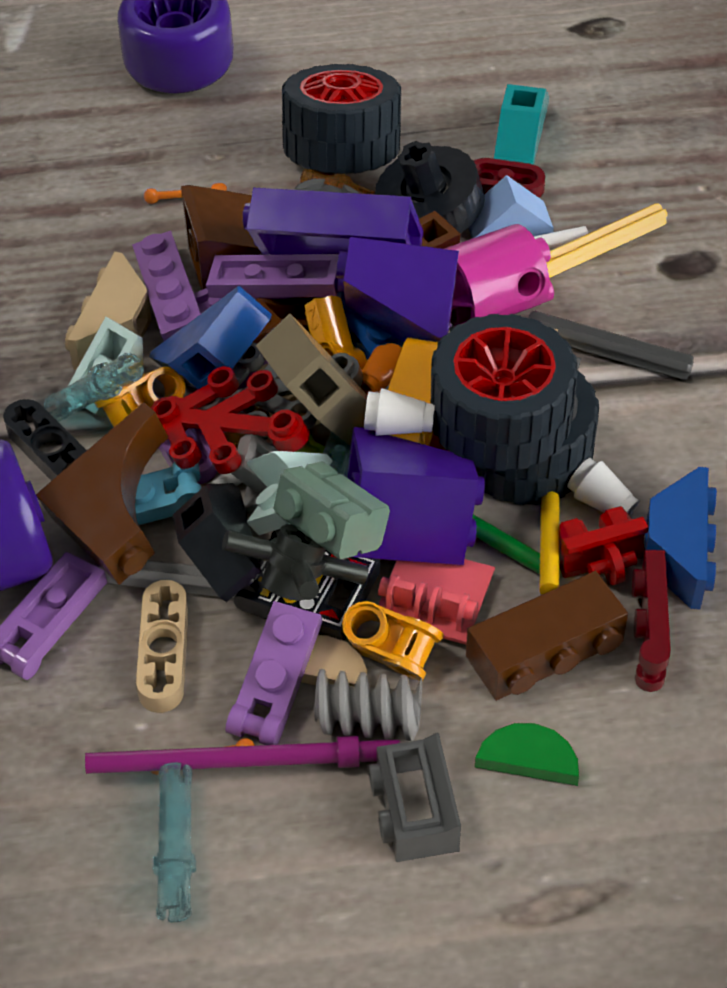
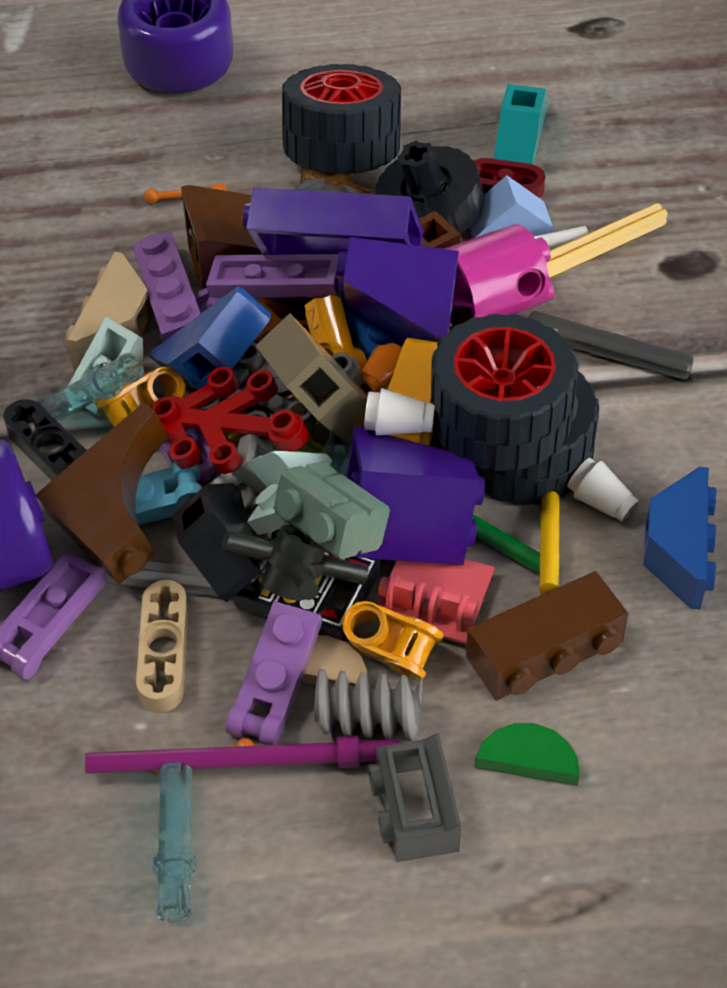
(604, 549): red hips -> none
(652, 621): dark red plate -> none

